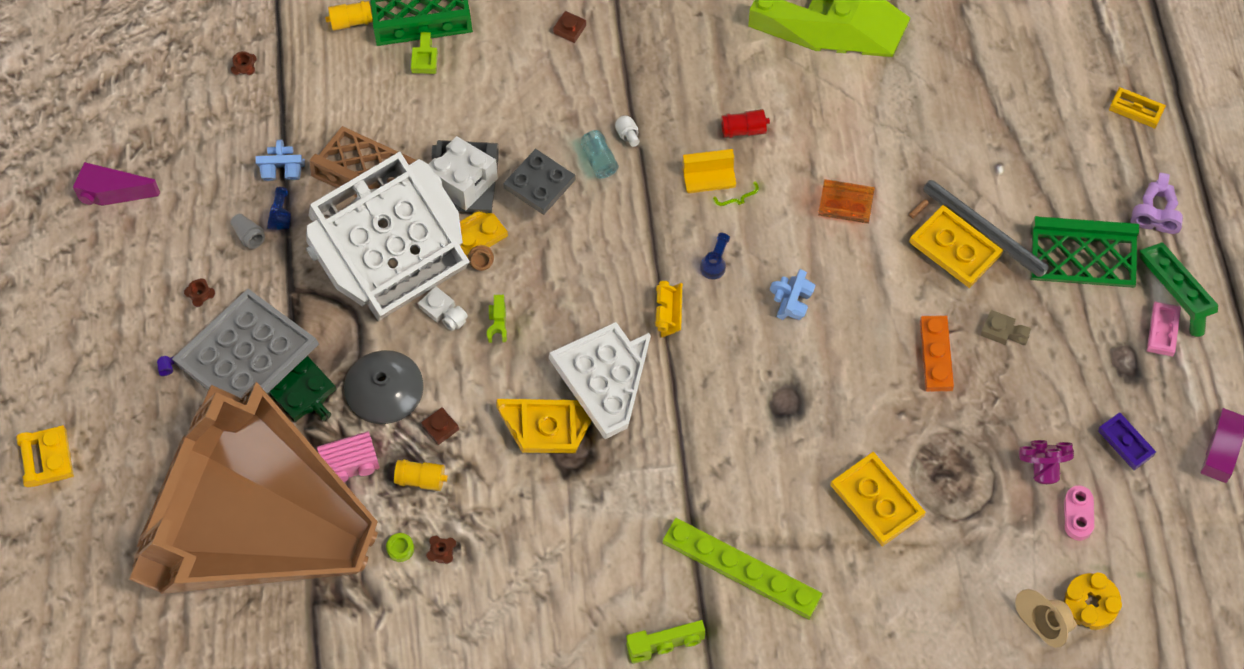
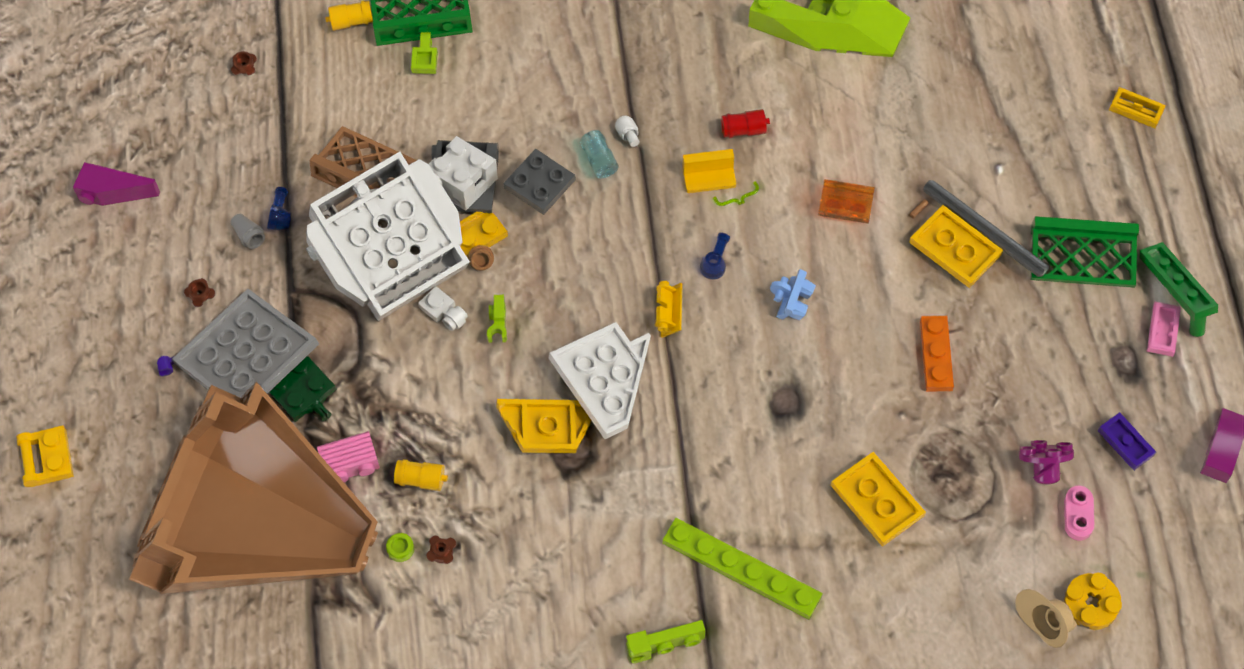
(291, 163): light blue hips -> none
(385, 400): dark grey dish -> none
(440, 426): copper plate -> none
(569, 26): copper plate -> none
(1001, 328): dark tan plate -> none
(1164, 220): lavender piece -> none

